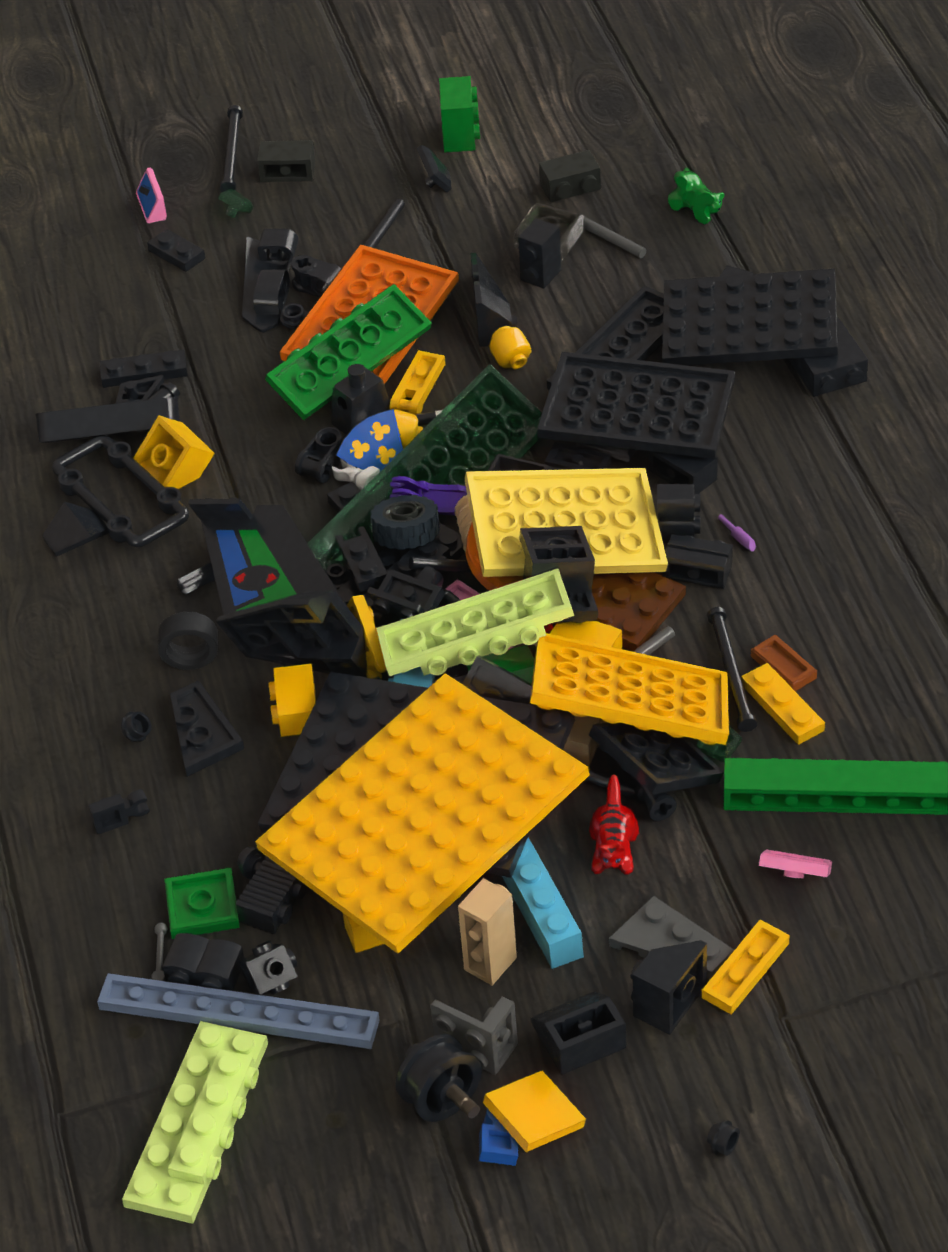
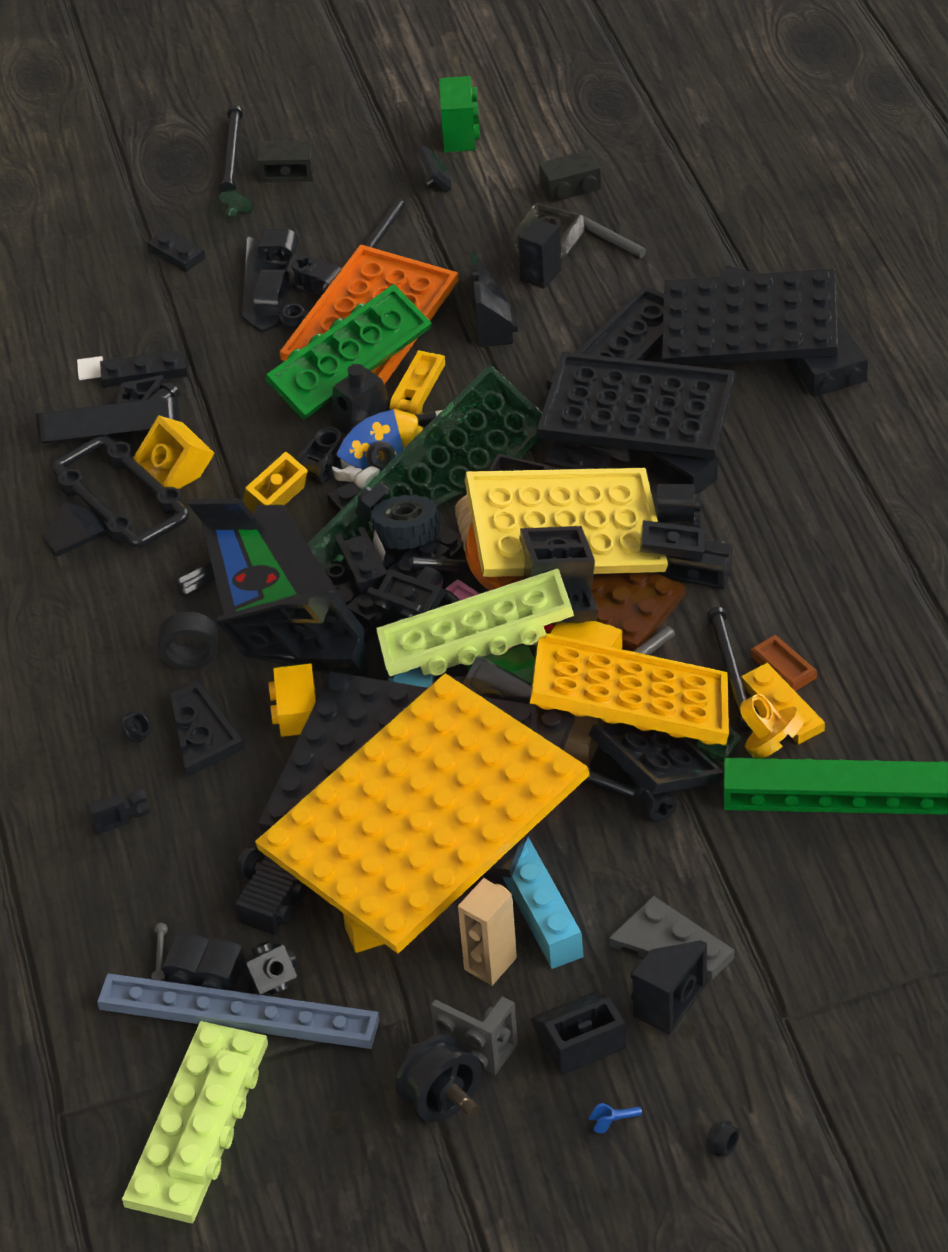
(89, 368): none -> white sticker
(151, 198): slope -> none
(201, 902): green tile -> none
(276, 483): none -> yellow brick
(370, 498): none -> black plate
(374, 654): yellow hinge -> none
(378, 546): none -> white sticker
(386, 448): none -> black plate
(443, 495): dark purple arm -> none
(496, 1143): blue plate -> none
(510, 347): yellow head -> none
(534, 1111): yellow tile -> none
(606, 1115): none -> blue hand
(613, 829): red animal -> none
(672, 540): none -> black plate
(695, 195): green animal -> none
(739, 534): medium lavender piece -> none
(745, 966): yellow plate -> none
(770, 726): none -> yellow tile
(794, 864): bright pink plate -> none

